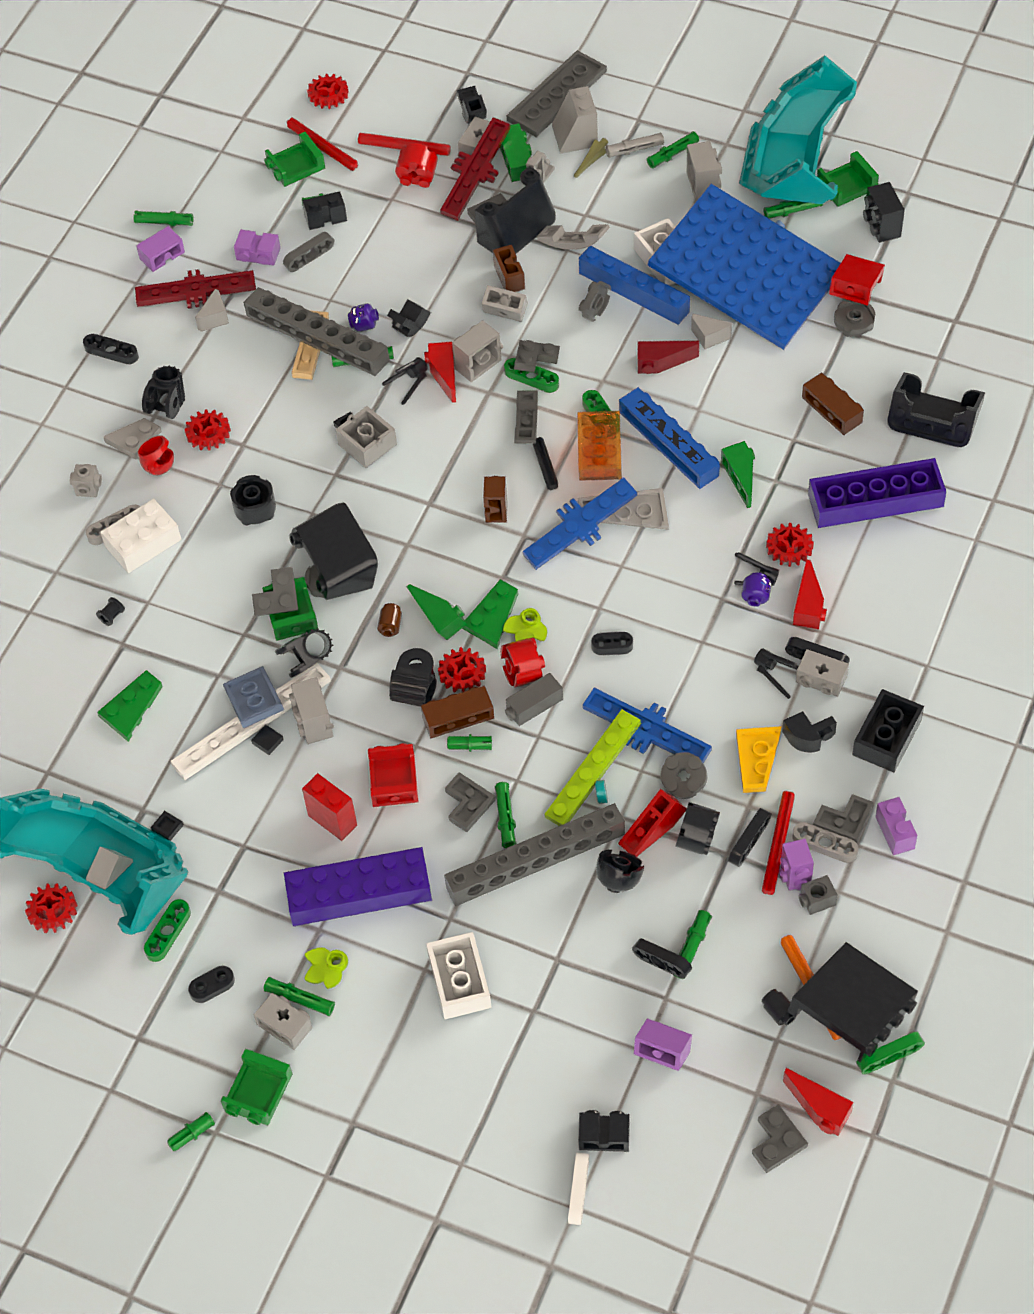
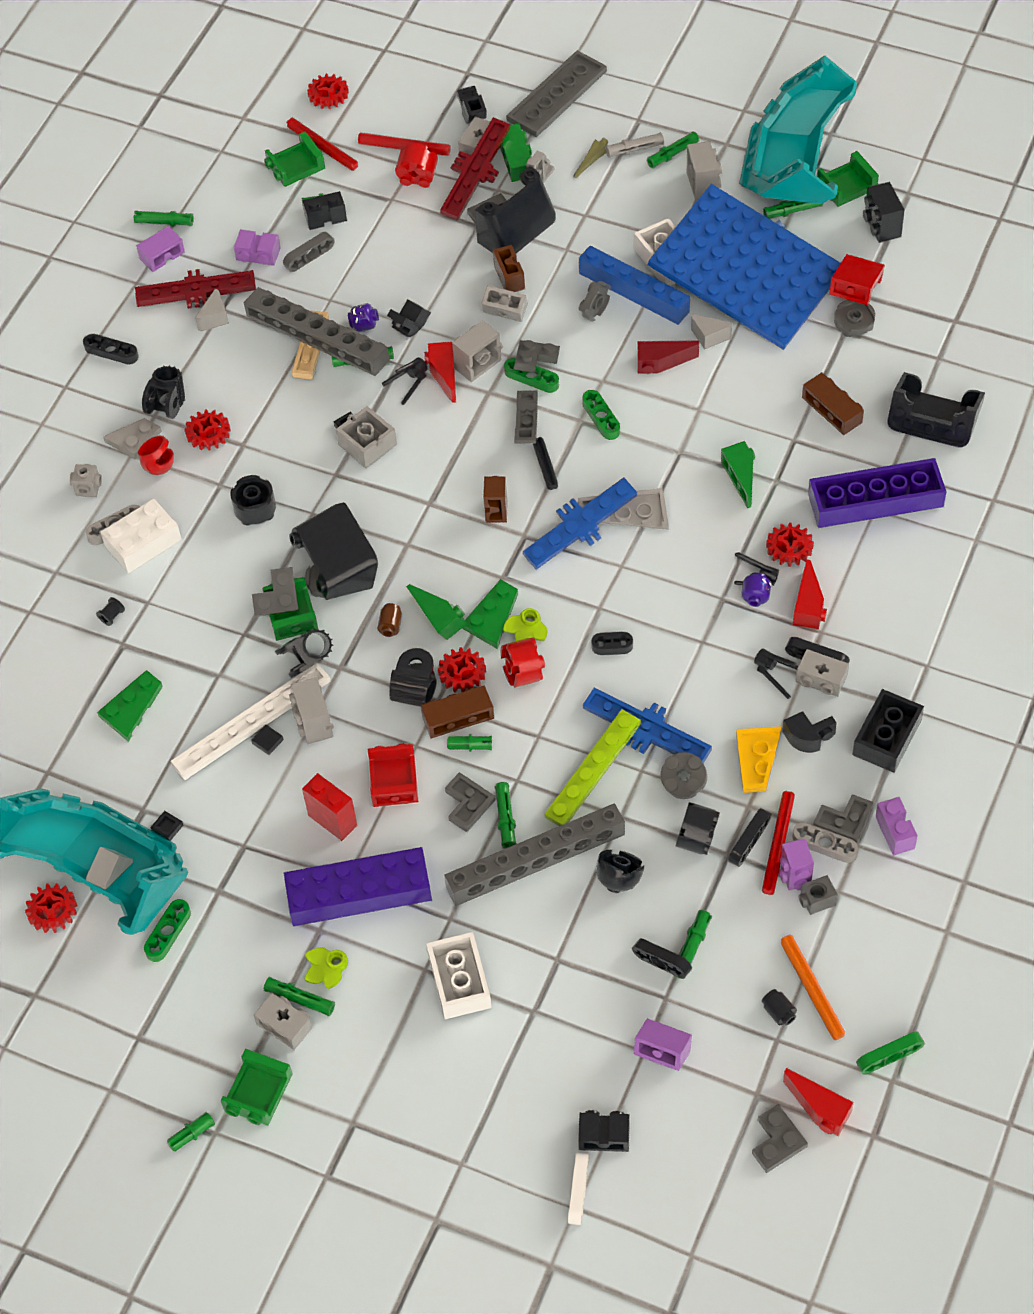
(212, 984): black plate -> none
(253, 697): sand blue tile -> none
(534, 699): dark grey brick -> none
(557, 237): light grey slope -> none
(576, 121): light grey slope -> none
(599, 445): clear orange brick -> none
(601, 792): teal tile -> none
(652, 823): red slope -> none
(669, 437): blue brick -> none
(855, 999): black panel -> none

